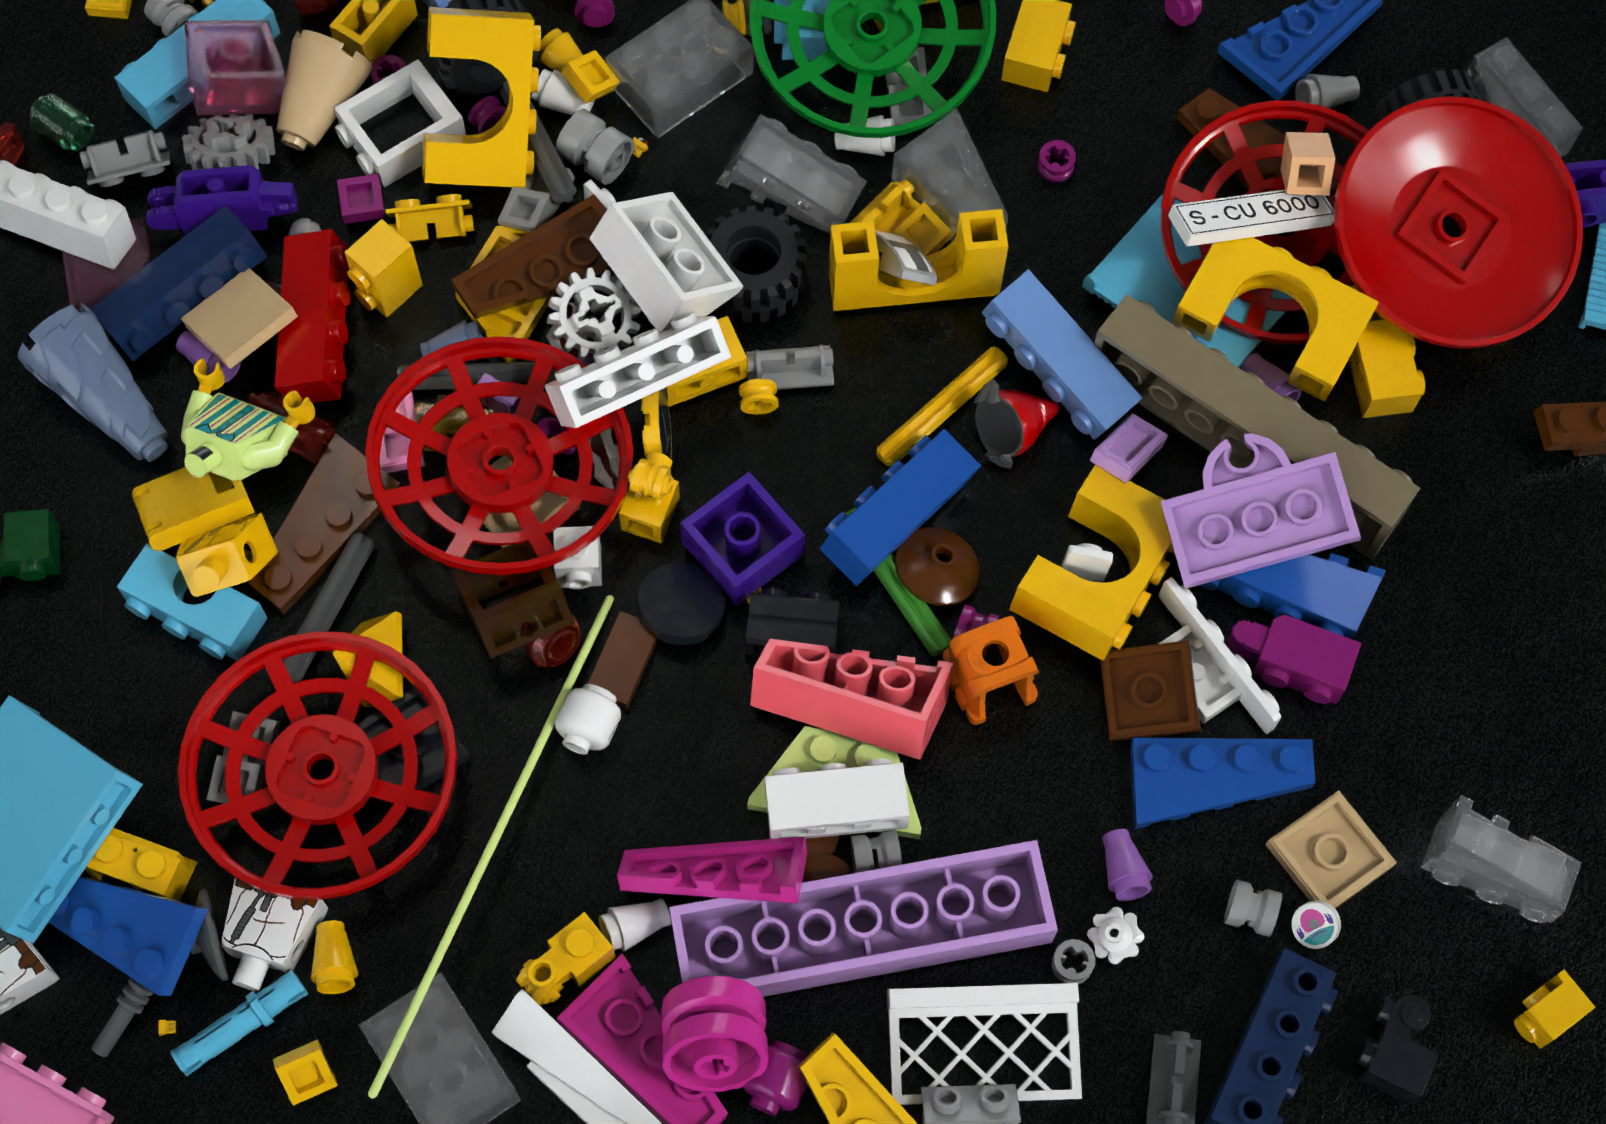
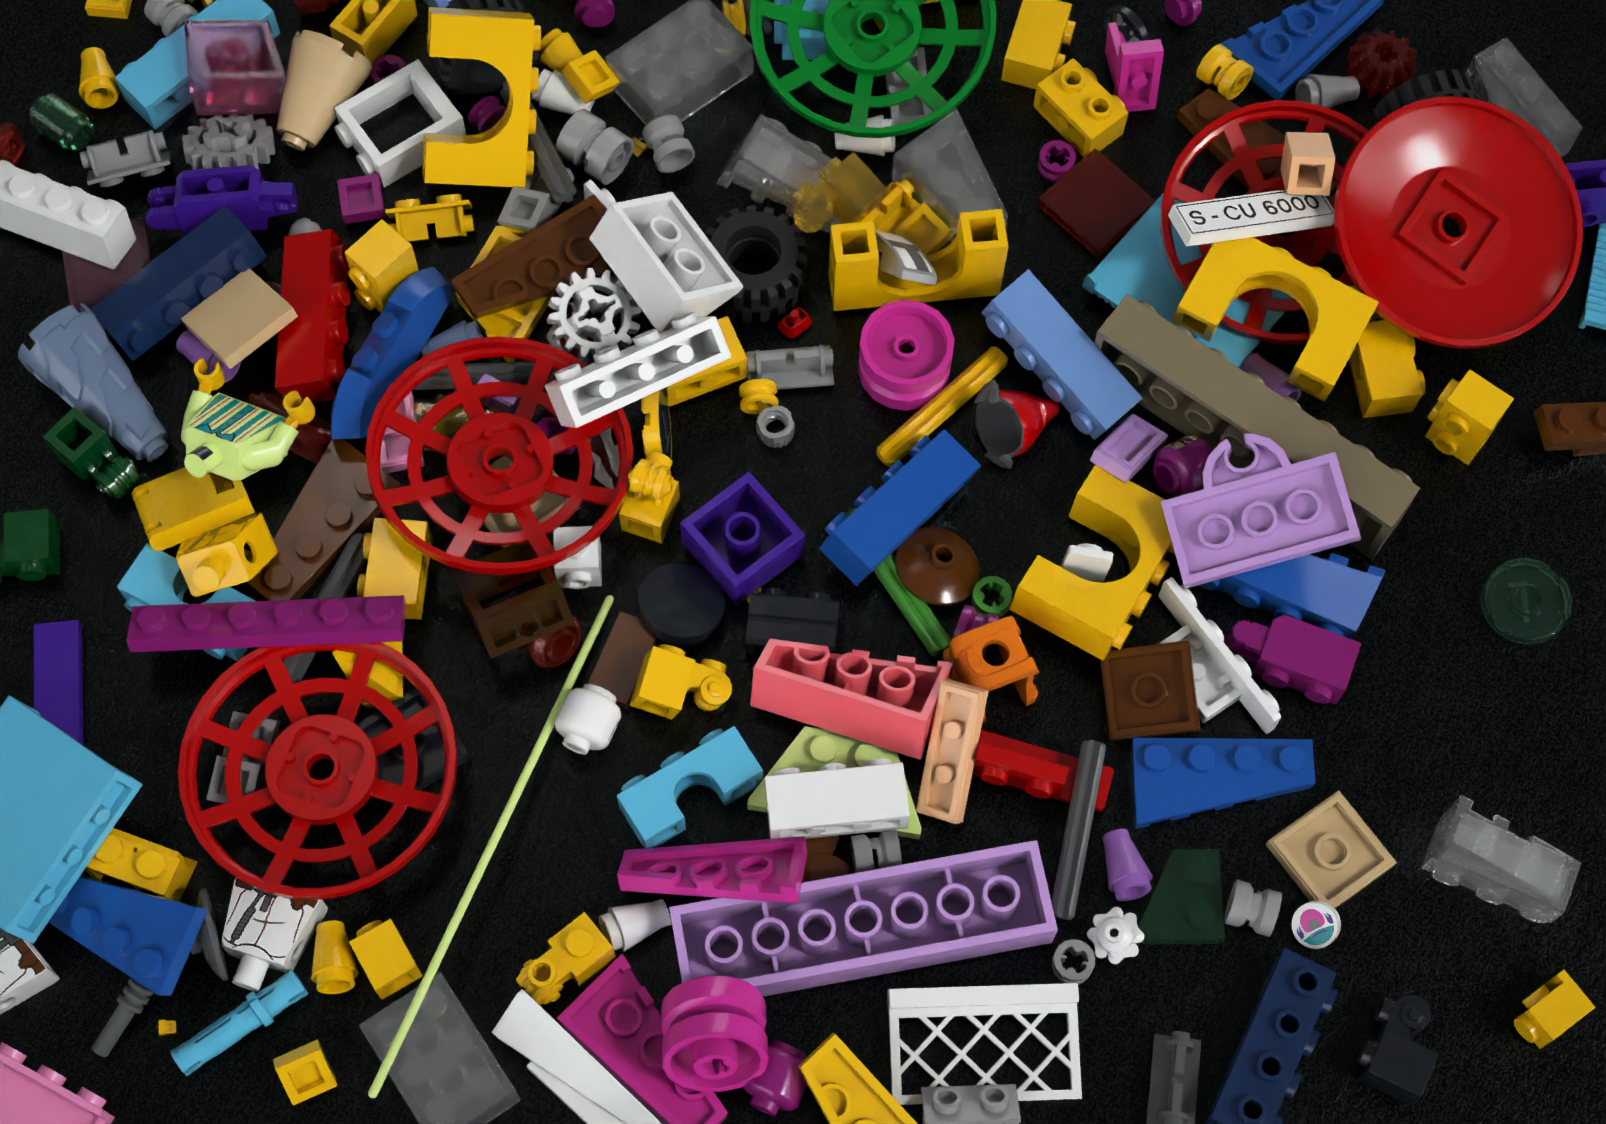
(59, 675): none -> dark purple tile
(90, 454): none -> dark green brick
(97, 79): none -> yellow cone
(267, 623): none -> magenta plate
(384, 957): none -> yellow brick
(388, 350): none -> blue brick
(395, 565): none -> yellow brick
(666, 139): none -> light grey wheel
(670, 675): none -> yellow brick
(719, 763): none -> medium azure arch
(775, 439): none -> light grey axle
(794, 323): none -> red rock
(844, 191): none -> clear yellow brick
(905, 354): none -> dark pink wheel
(952, 751): none -> light nougat tile
(987, 584): none -> bright green bush
(1032, 769): none -> red bracket
(1078, 829): none -> dark grey axle
(1080, 108): none -> yellow brick
(1095, 202): none -> clear red tile
(1132, 62): none -> dark pink piece
(1181, 465): none -> magenta head
(1186, 901): none -> clear green wing
(1224, 71): none -> yellow wheel
(1381, 61): none -> clear red gear
(1466, 416): none -> yellow brick
(1526, 601): none -> clear green tile

